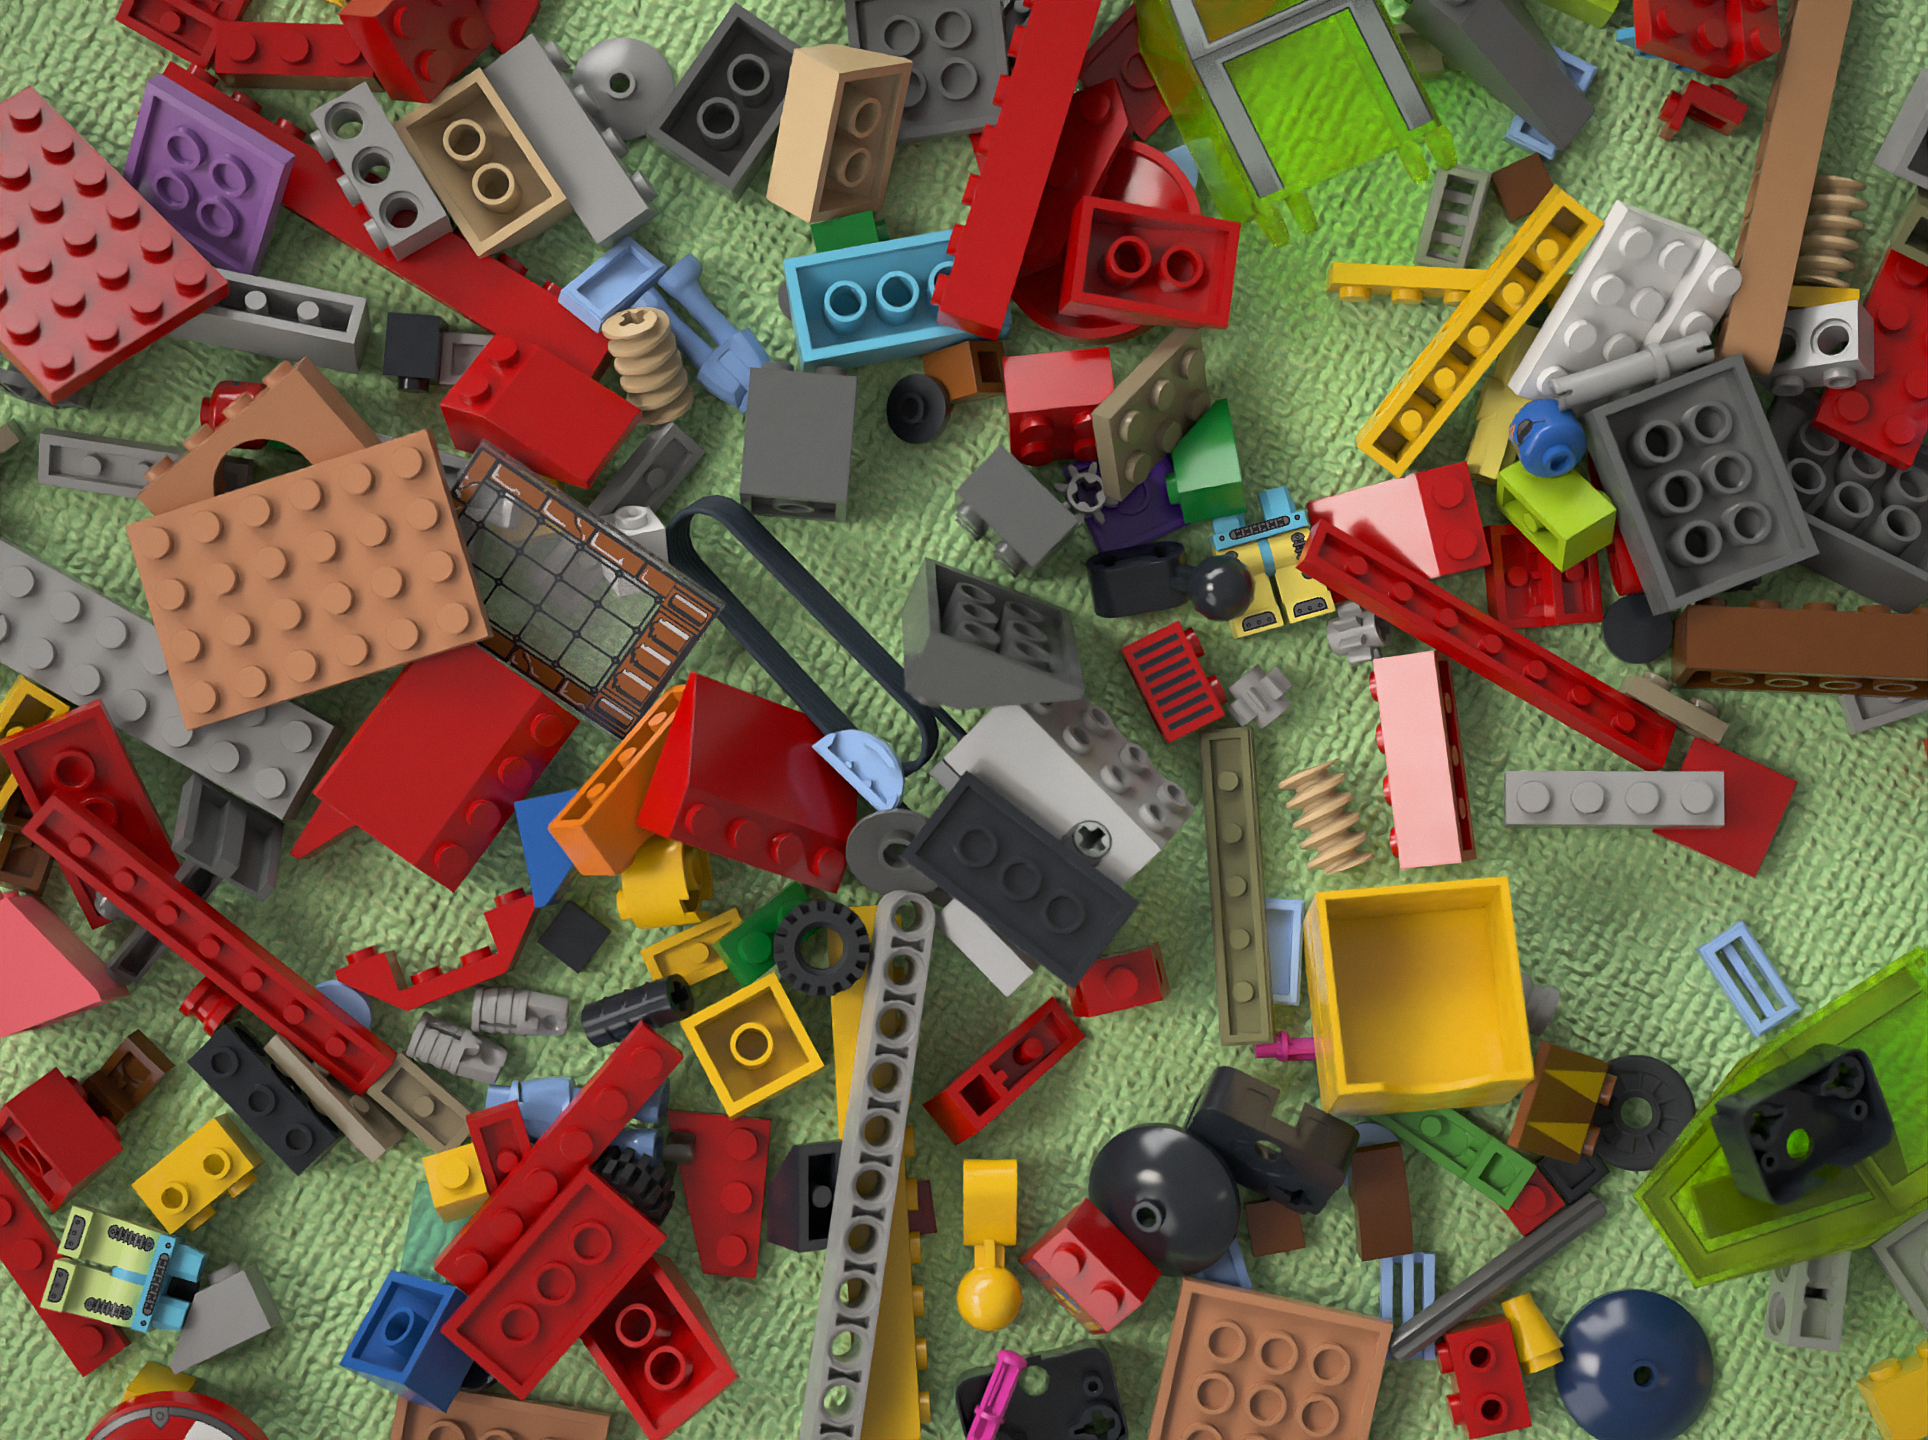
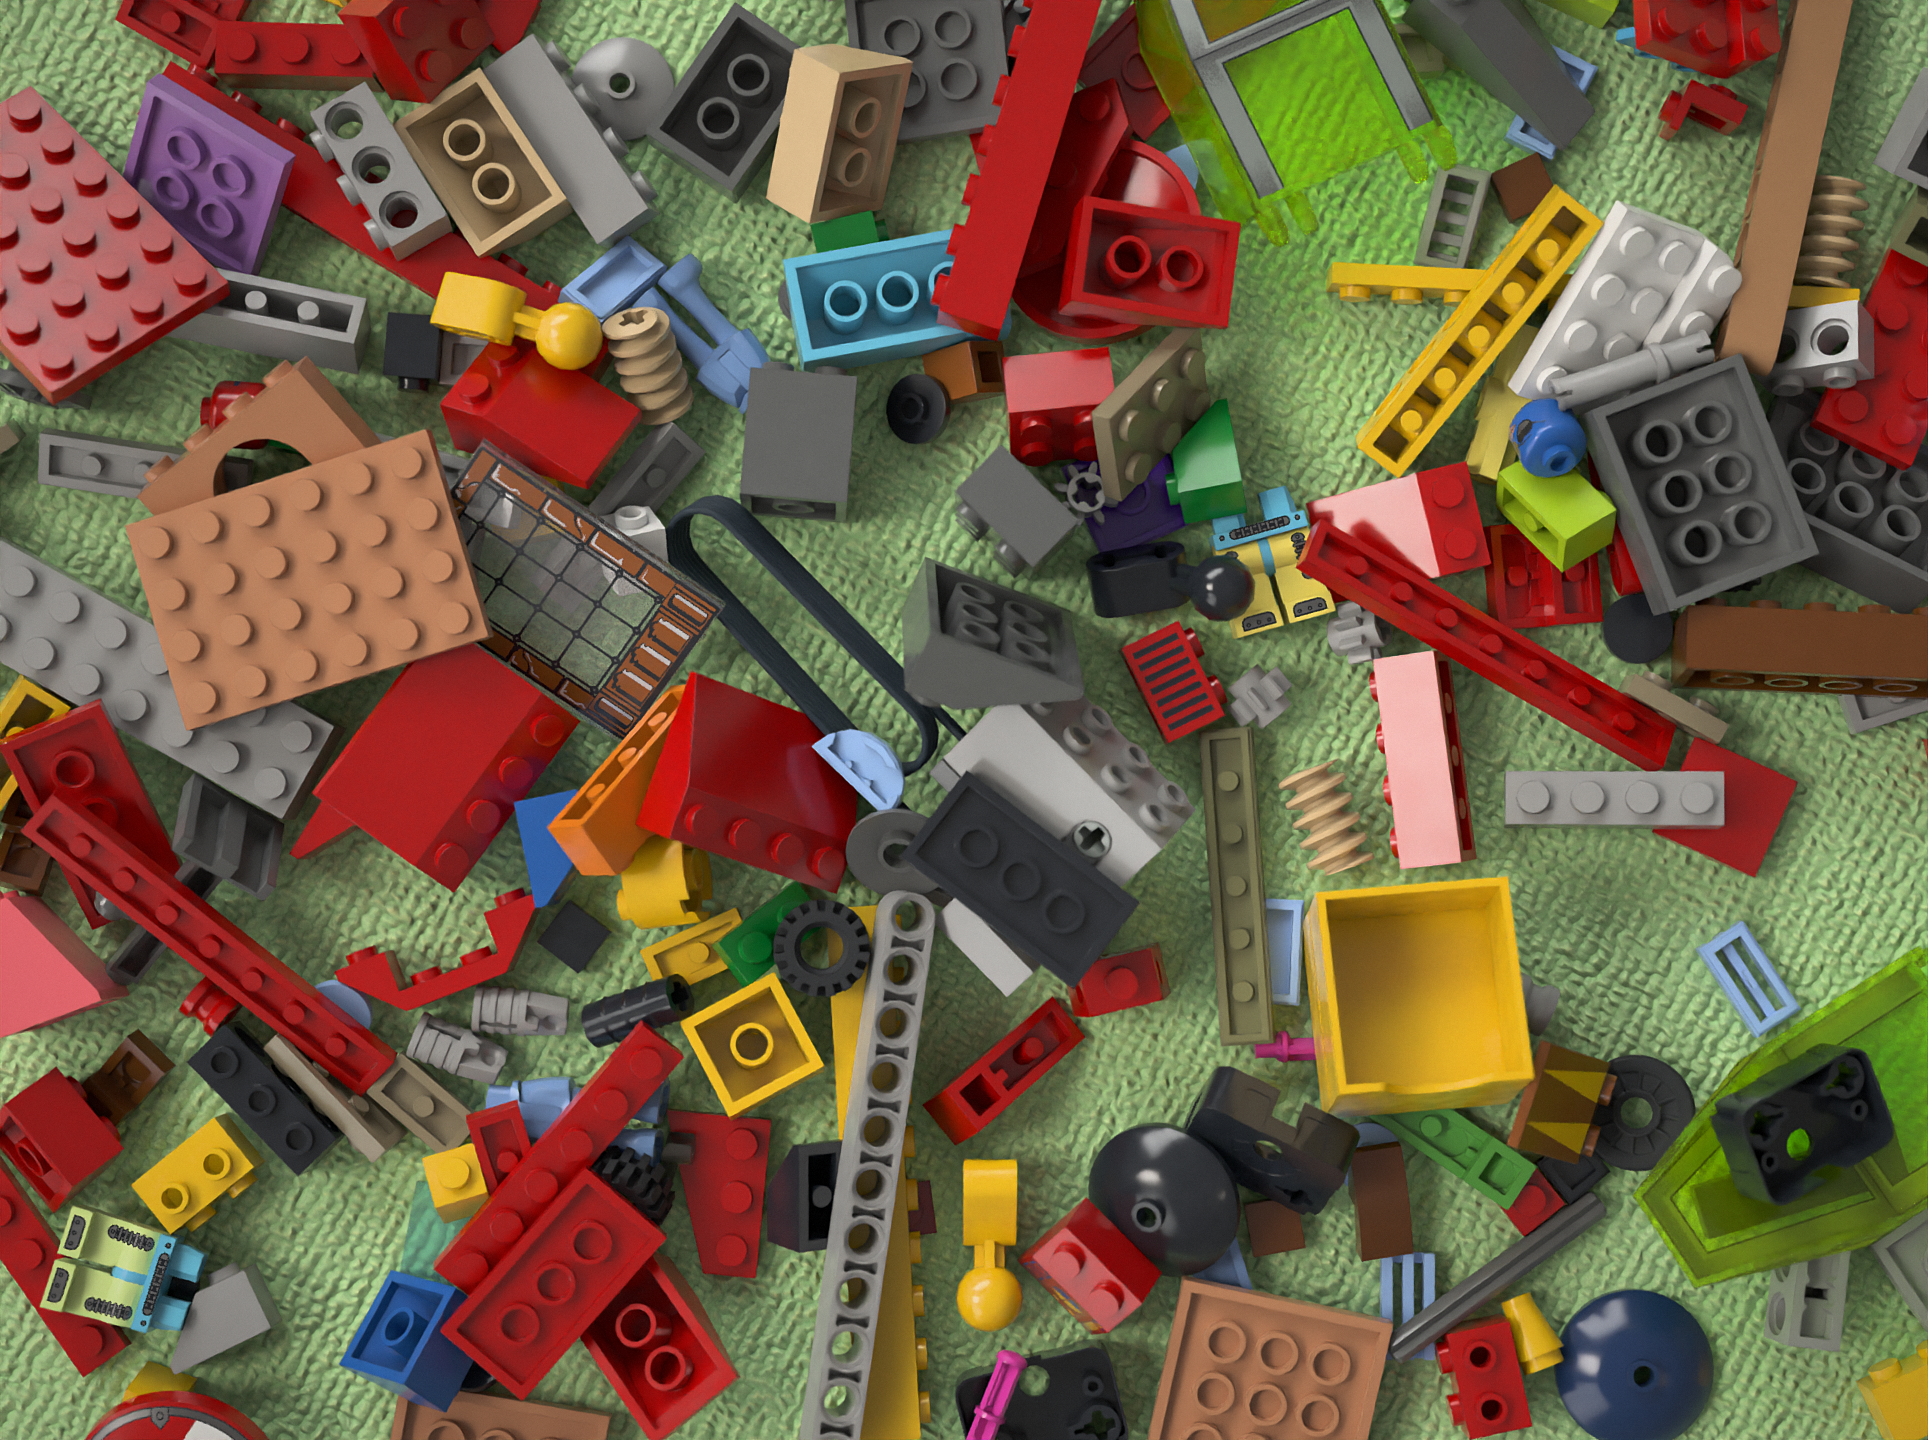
(495, 312): none -> yellow beam

